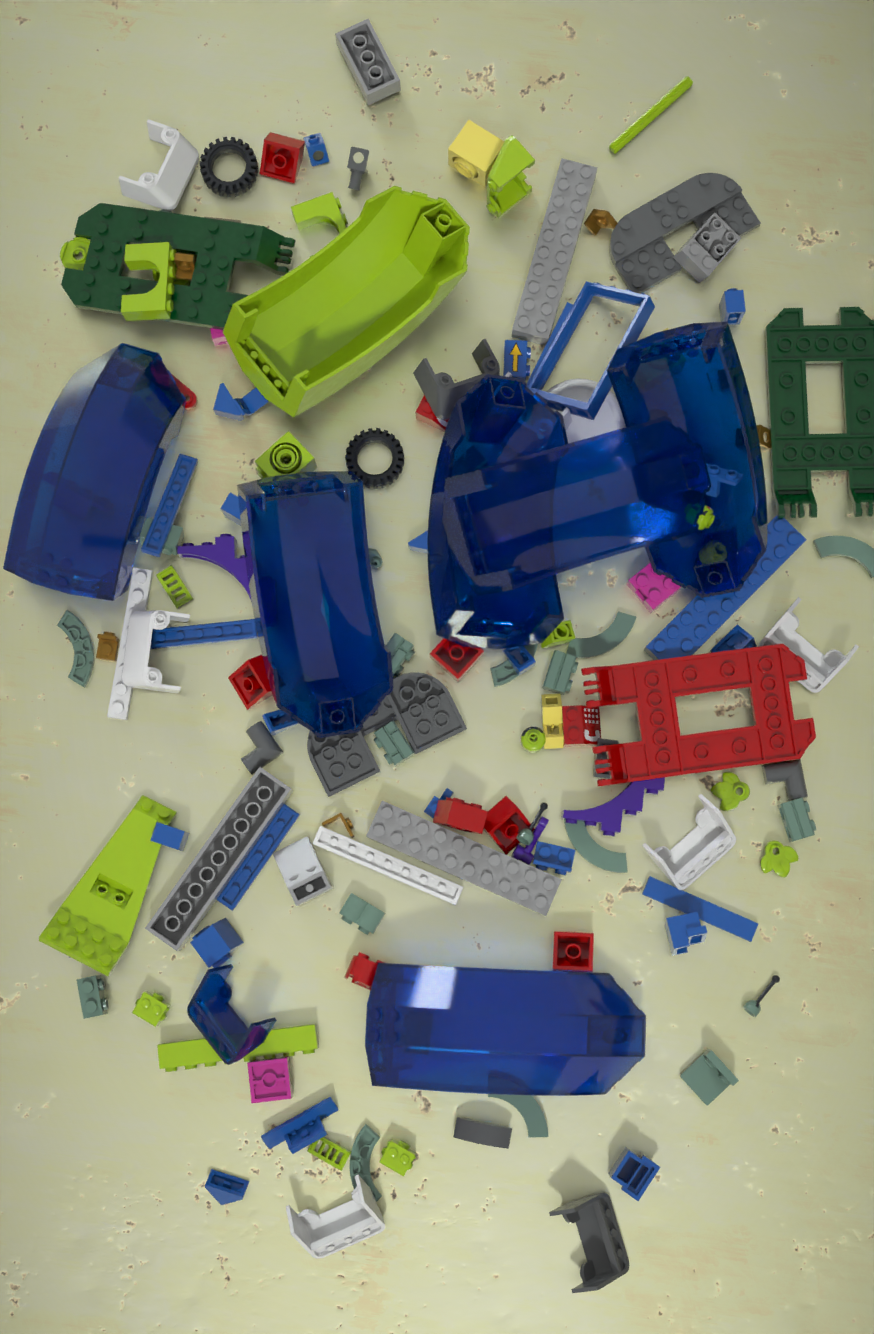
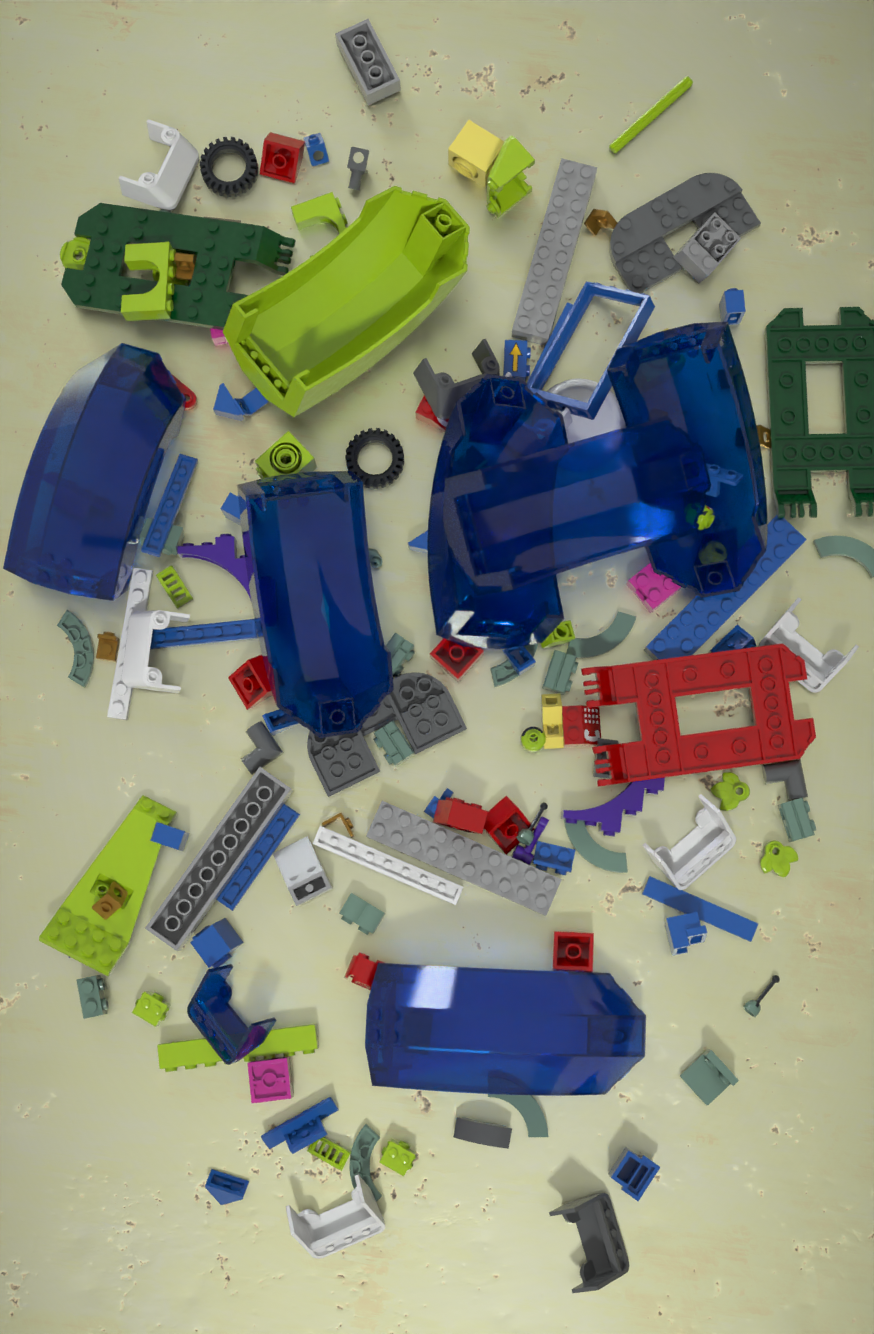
(110, 902): none -> pearl gold bracket

